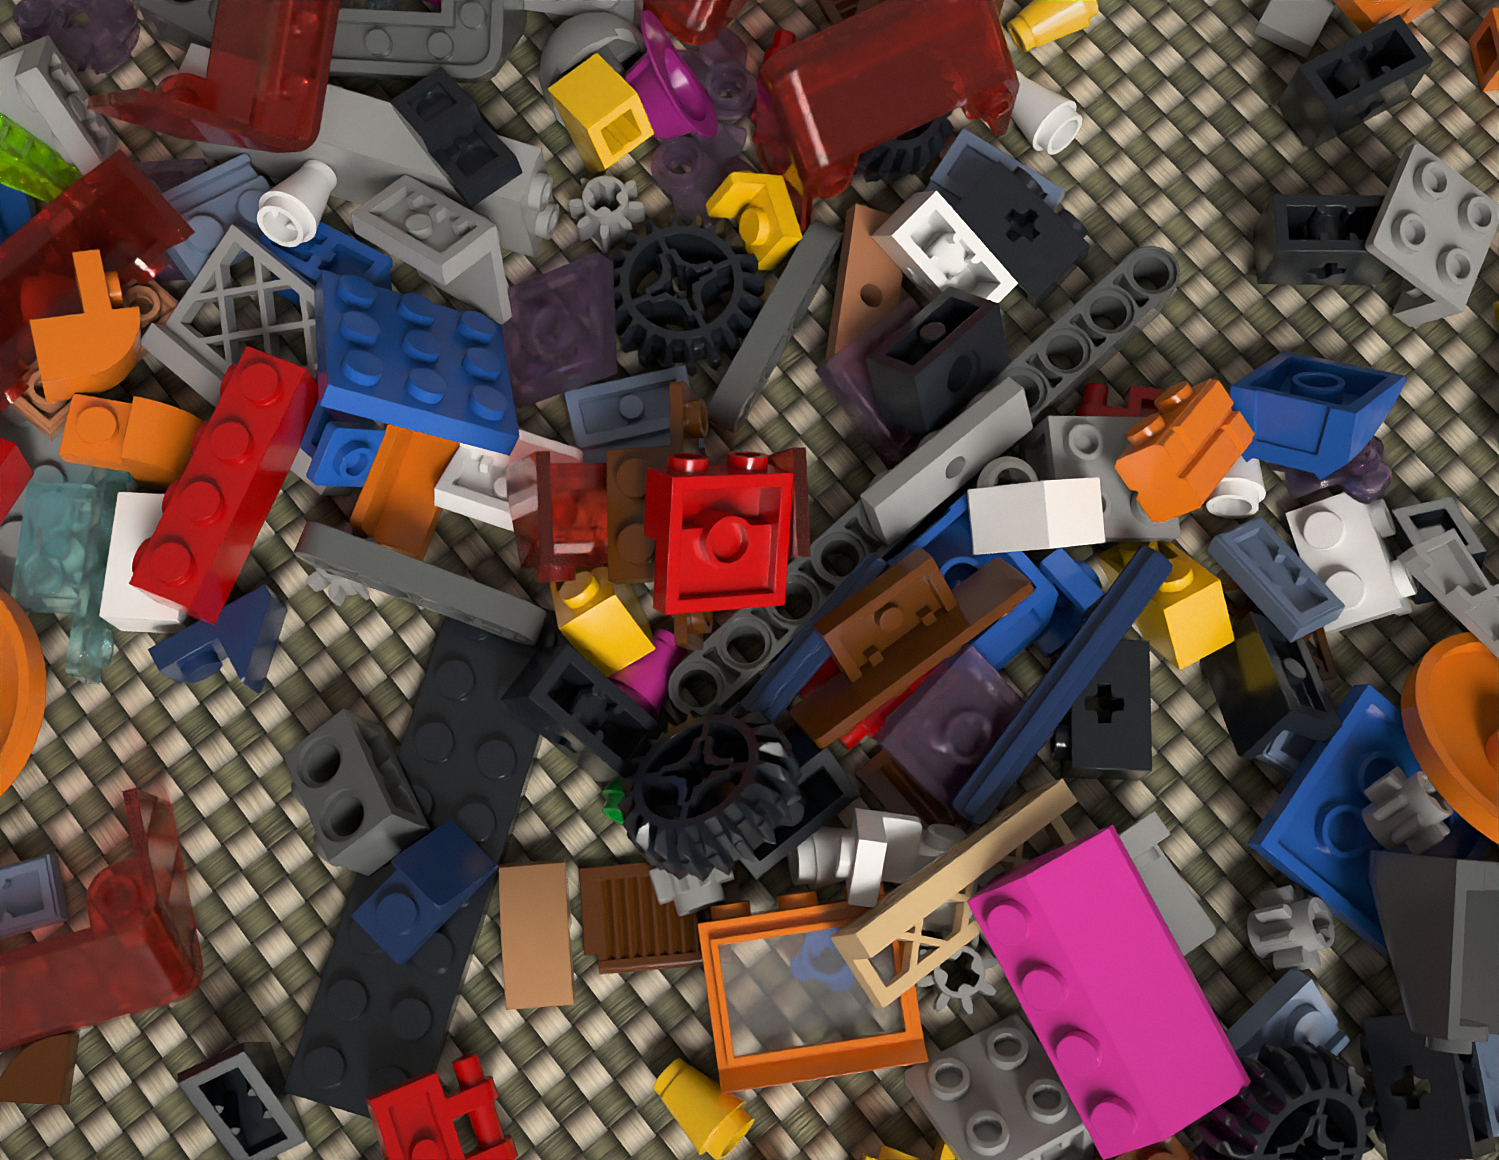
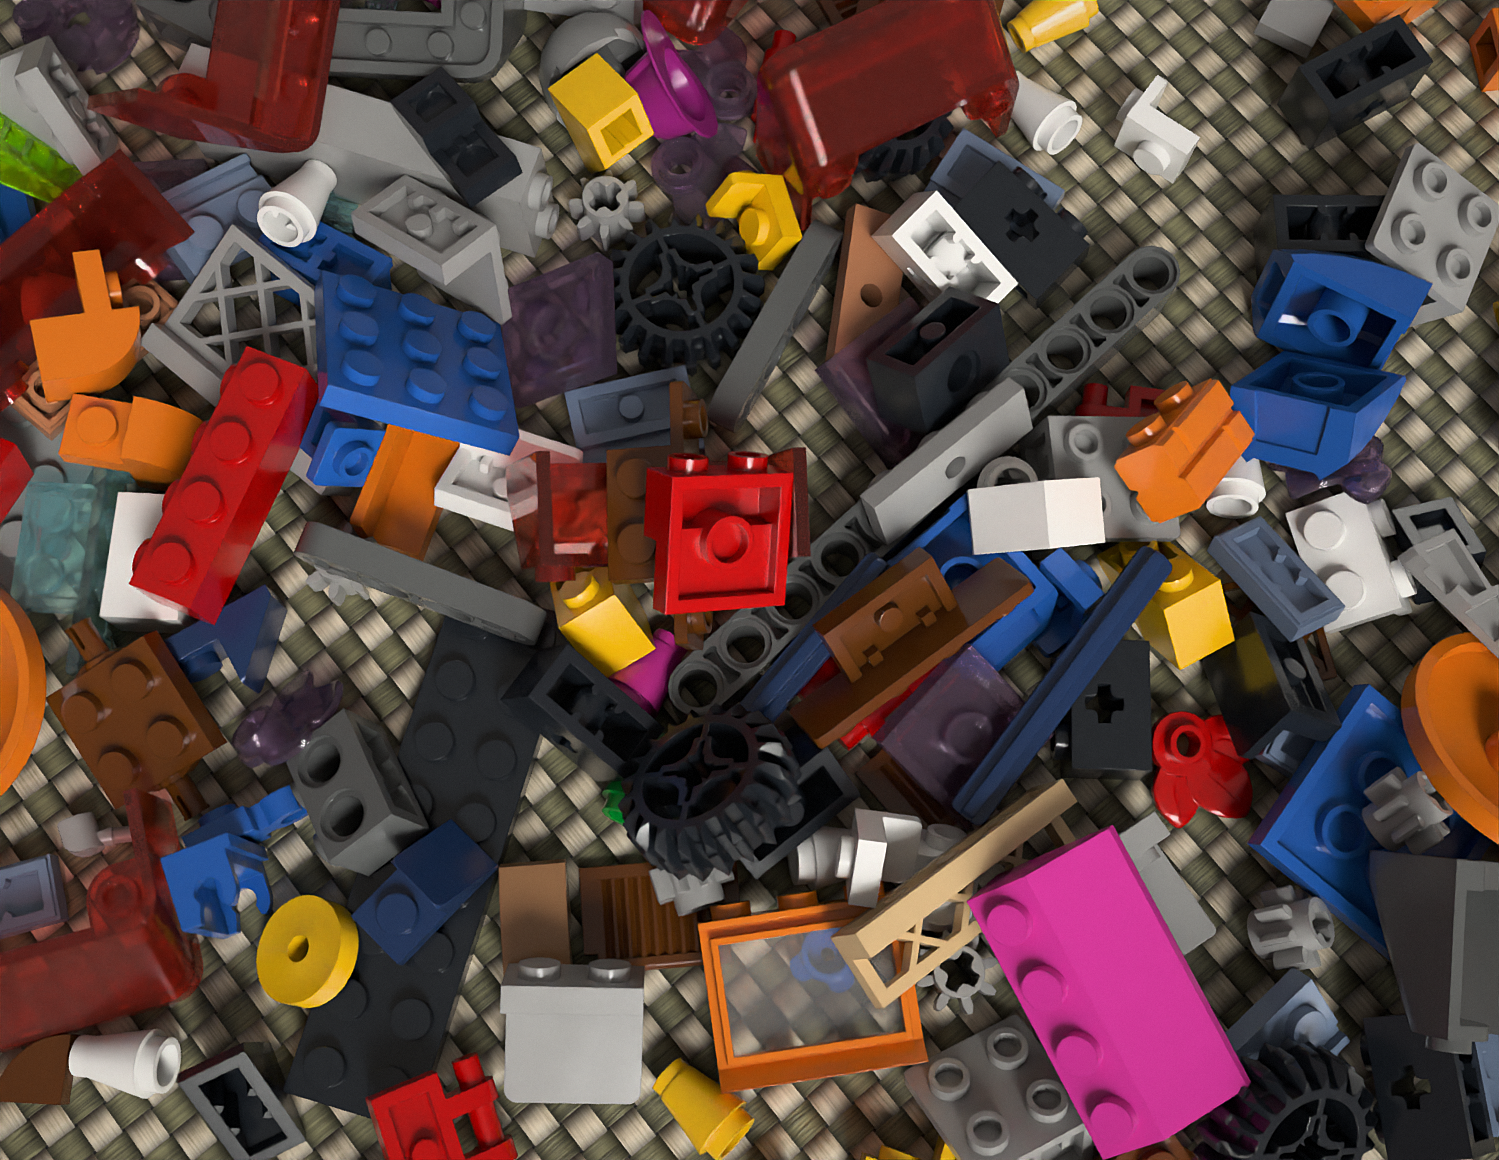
(84, 839): none -> light grey hand
(129, 1061): none -> white cone
(136, 718): none -> reddish brown plate
(208, 883): none -> blue hinge
(250, 823): none -> blue plate
(282, 960): none -> yellow piece
(286, 727): none -> clear purple plate
(338, 214): none -> clear light blue piece
(573, 1031): none -> light grey bracket
(1151, 137): none -> white bracket
(1205, 776): none -> red plate
(1335, 305): none -> blue slope

